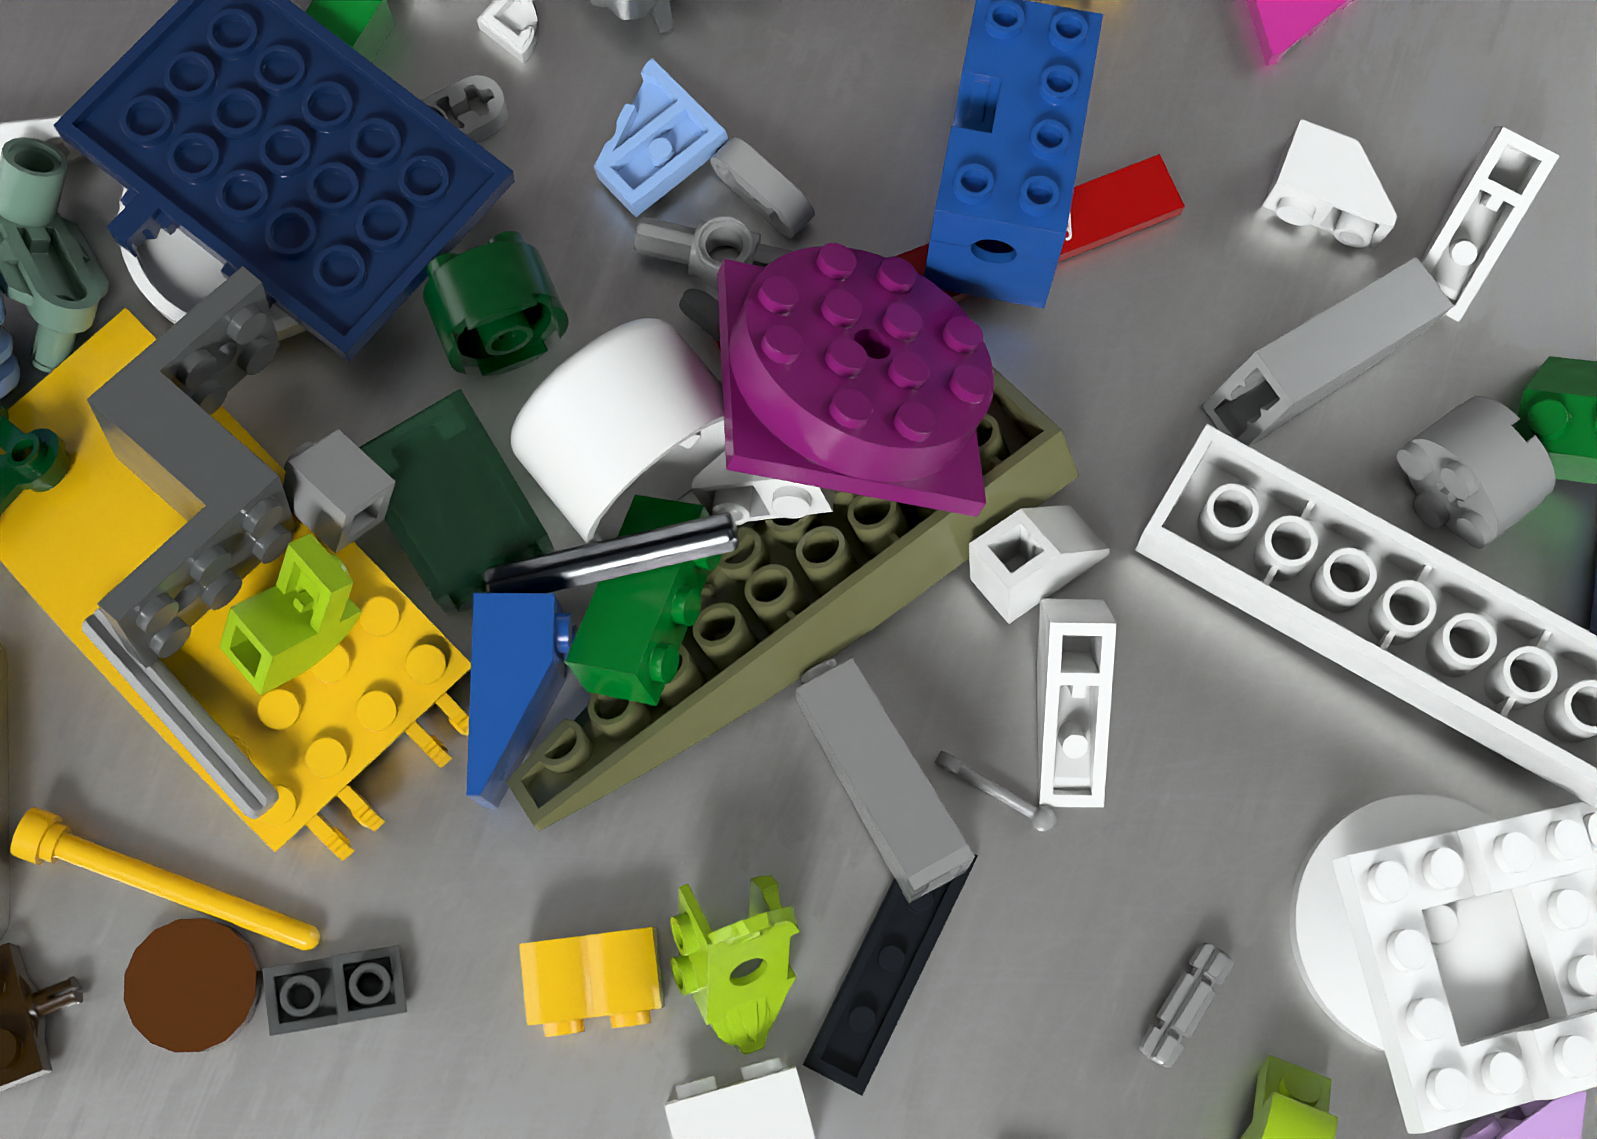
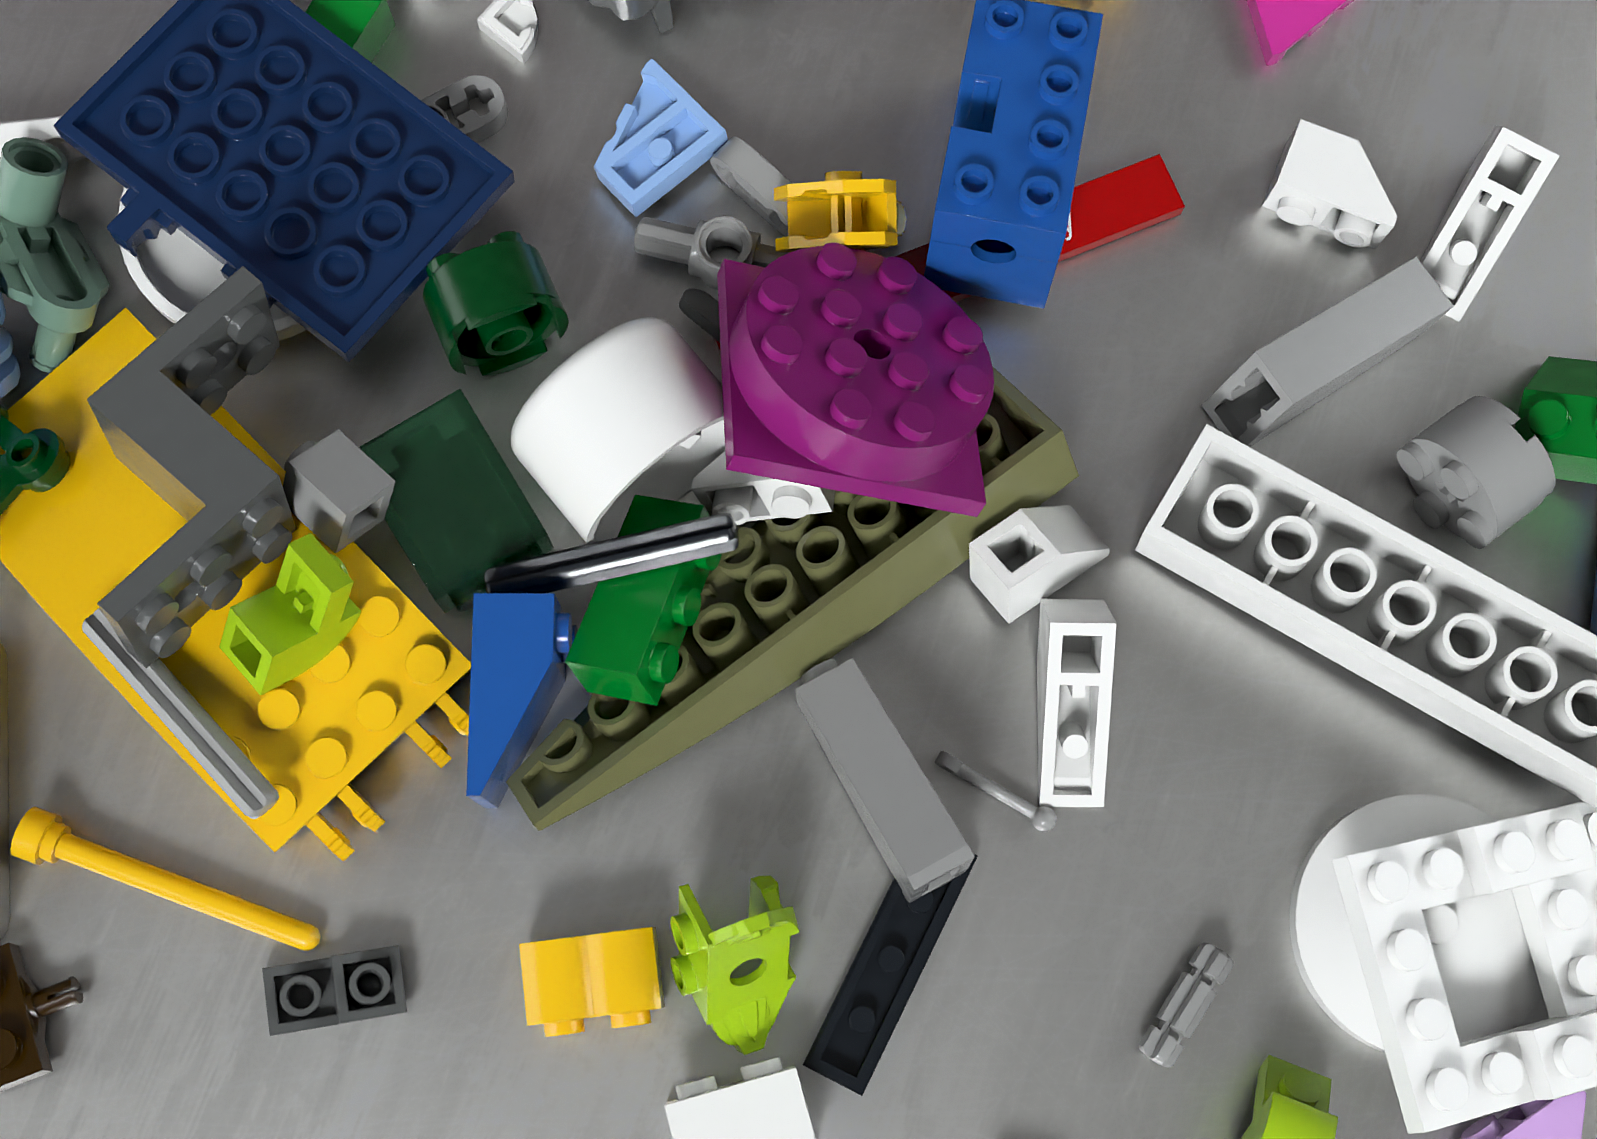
(192, 985): reddish brown tile -> none
(841, 211): none -> yellow hinge

